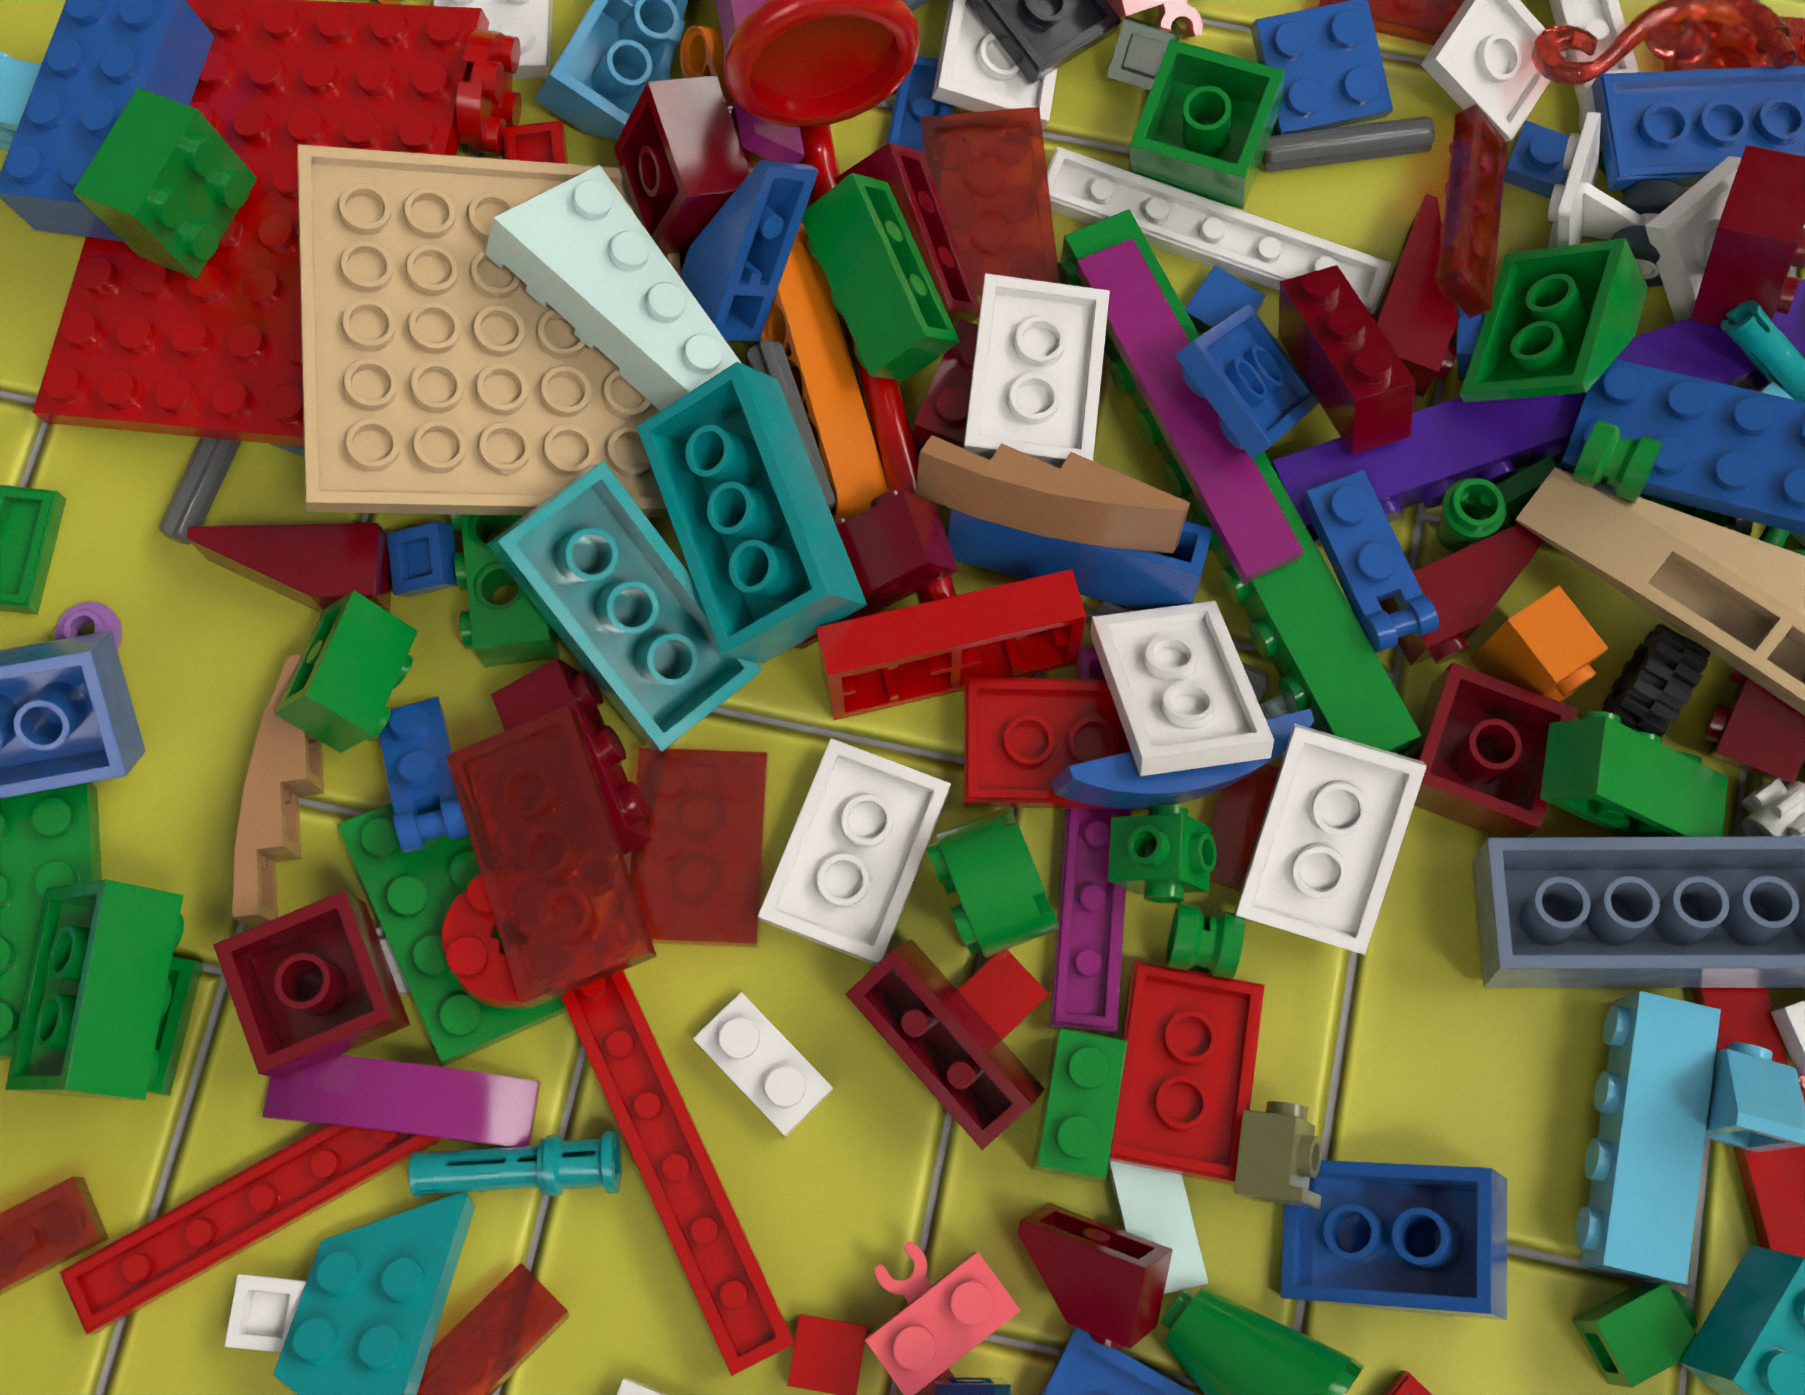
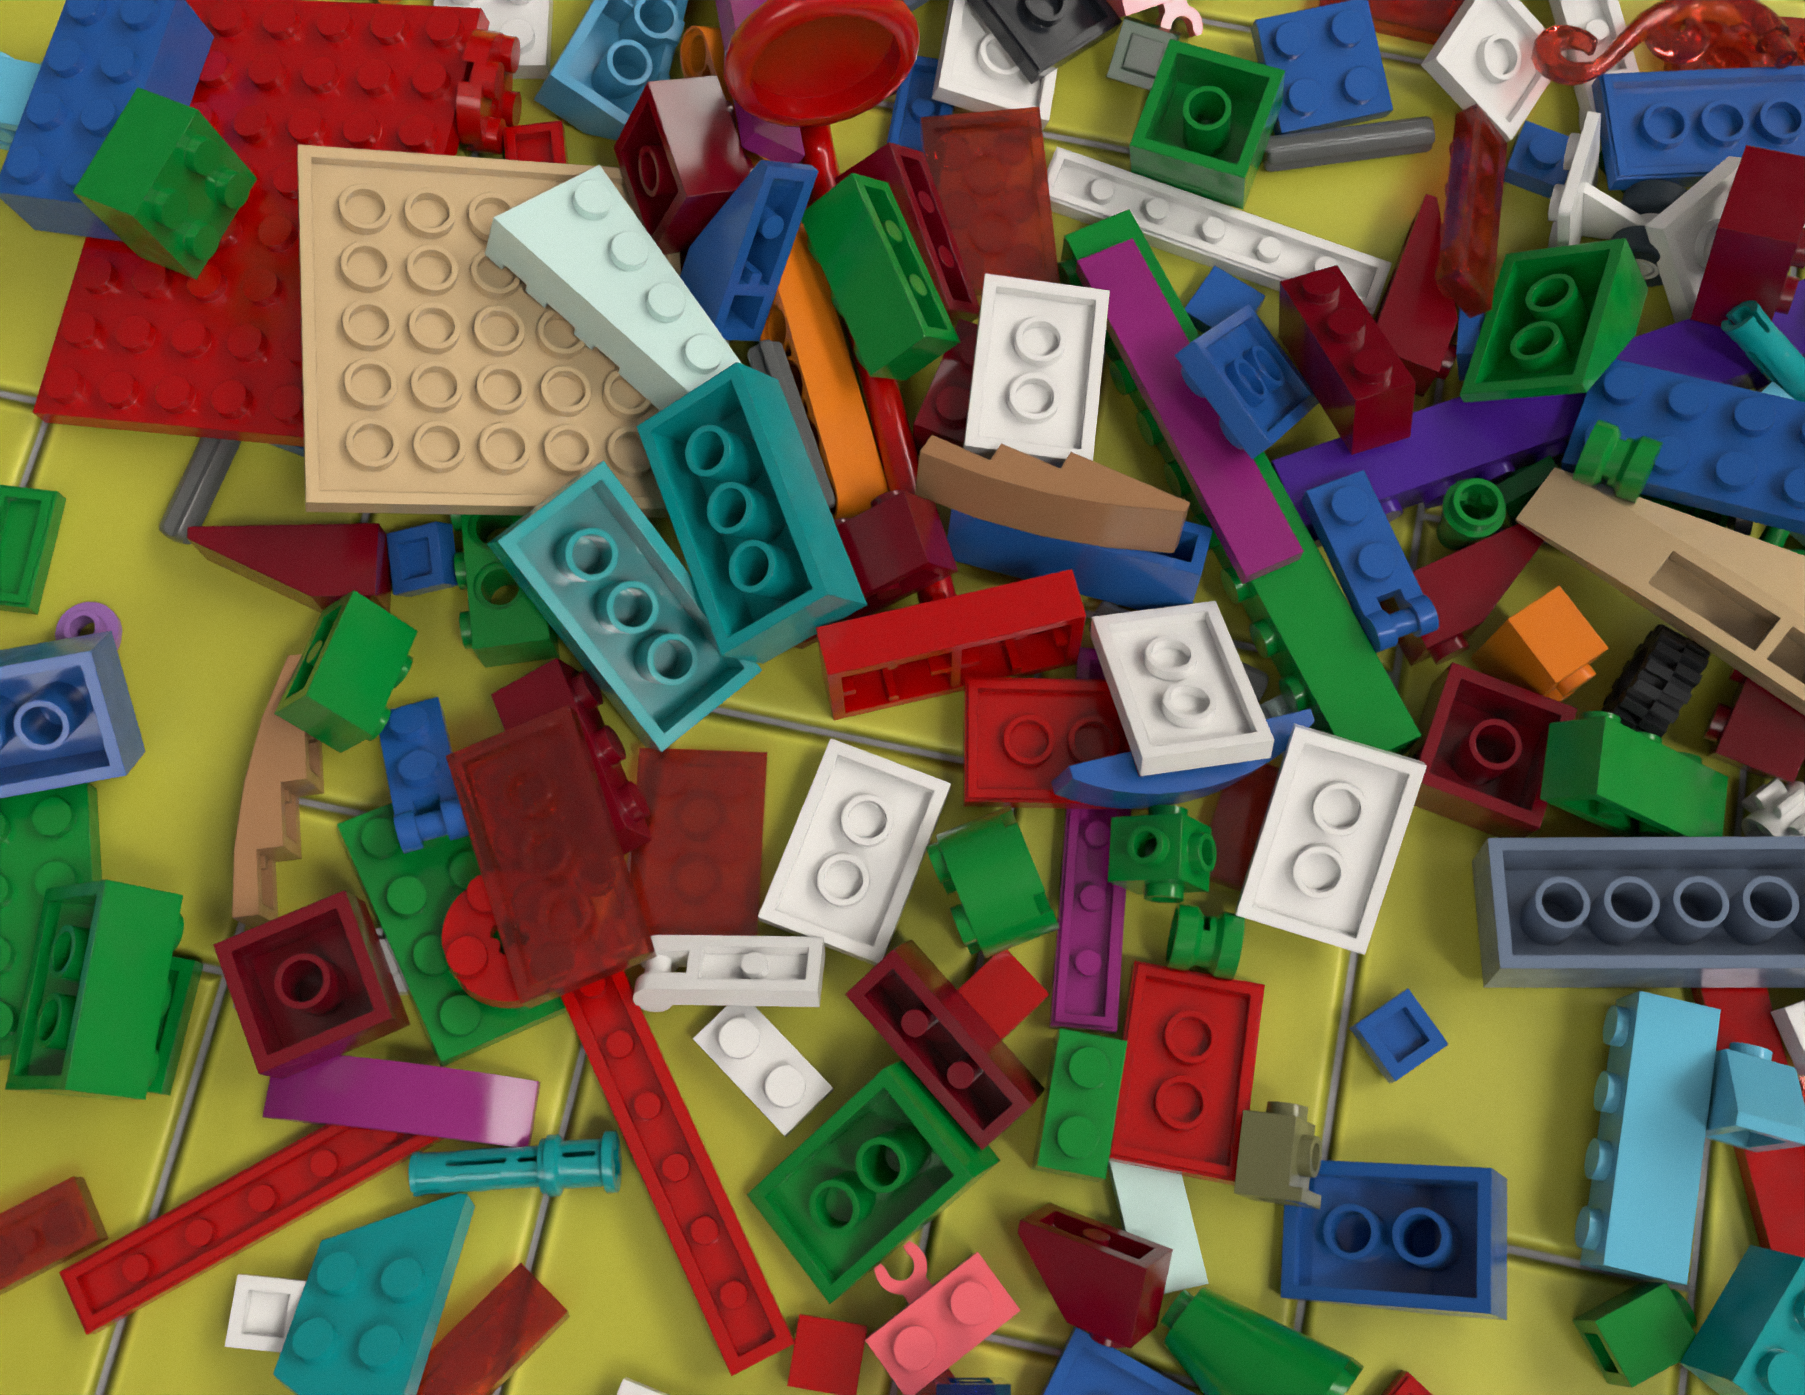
(732, 971): none -> white plate
(869, 1179): none -> green slope
(1398, 1036): none -> blue plate

